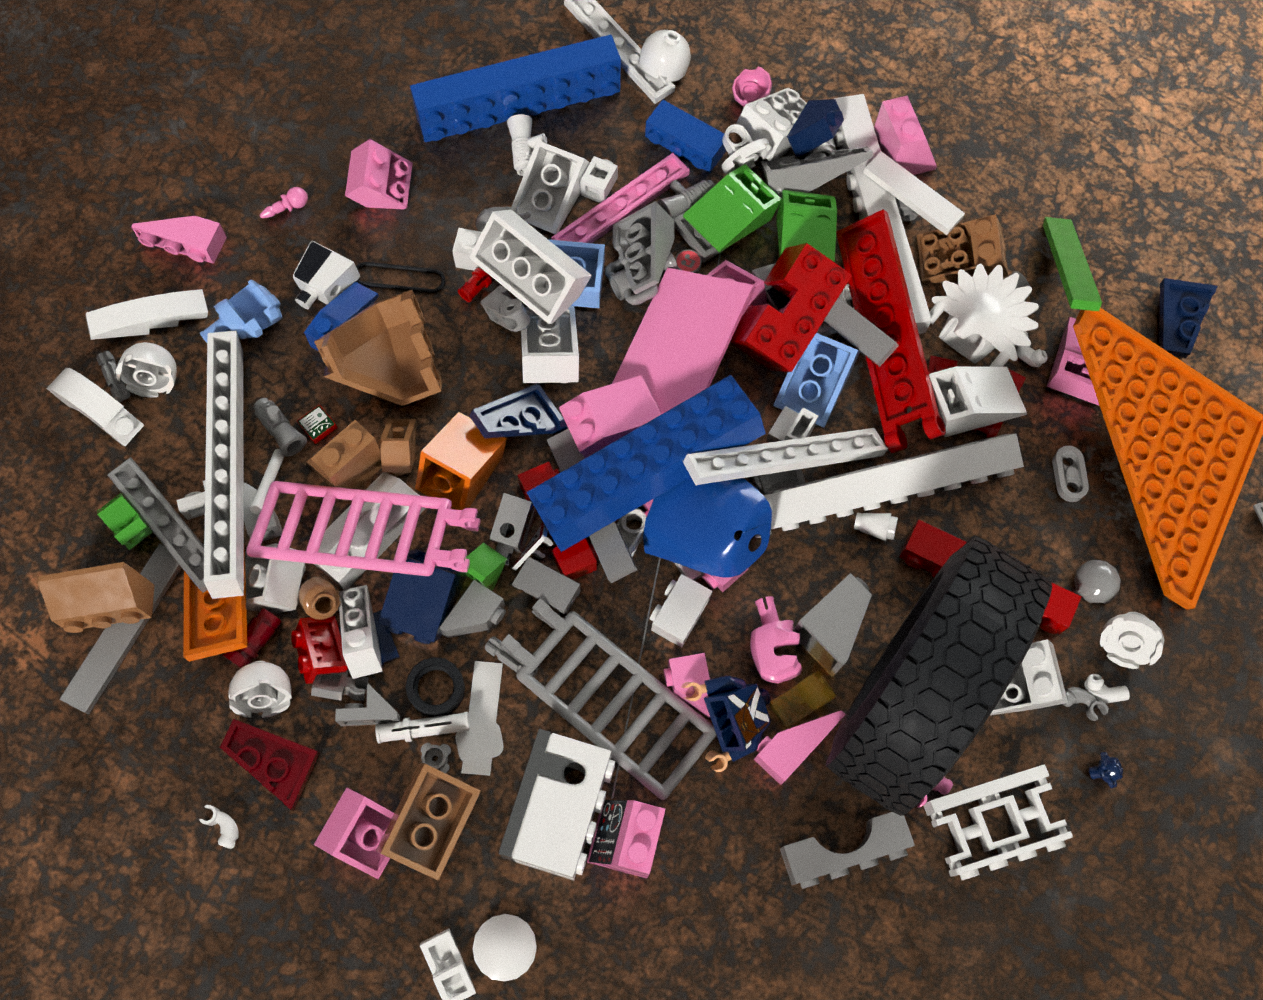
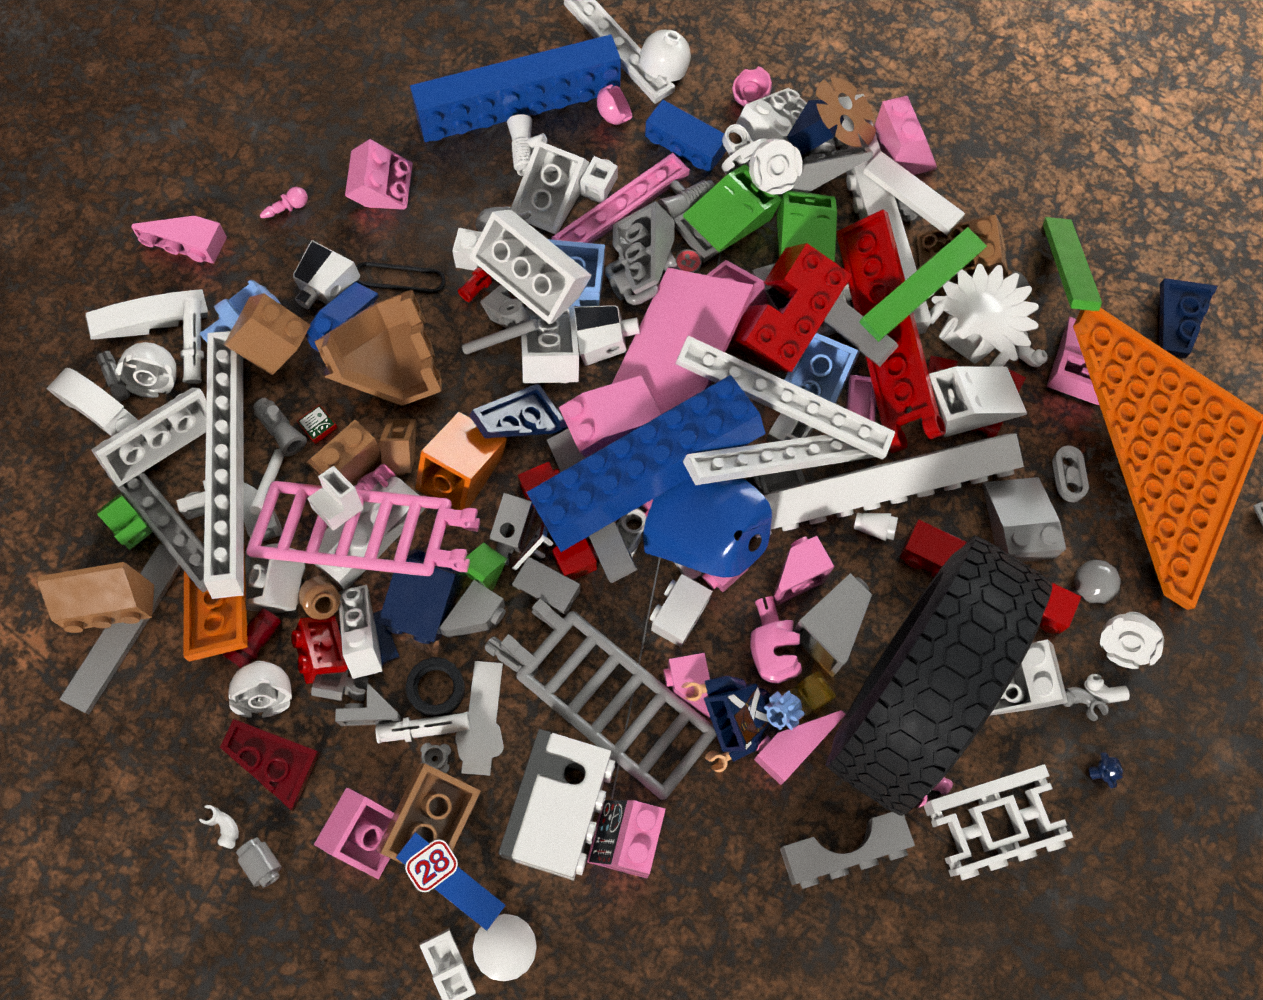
(153, 437): none -> white slope
(191, 350): none -> white pin
(258, 862): none -> light grey brick
(266, 333): none -> medium nougat slope
(336, 499): none -> white piece
(370, 480): none -> bright pink arm
(436, 867): none -> blue sticker
(500, 336): none -> light grey bar
(602, 332): none -> white torso
(613, 105): none -> bright pink hair
(775, 166): none -> white tile
(784, 710): none -> light blue gear
(787, 398): none -> white plate
(803, 569): none -> bright pink slope
(834, 110): none -> medium nougat piece
(861, 396): none -> bright pink tile
(922, 284): none -> bright green tile
(1023, 519): none -> light grey slope

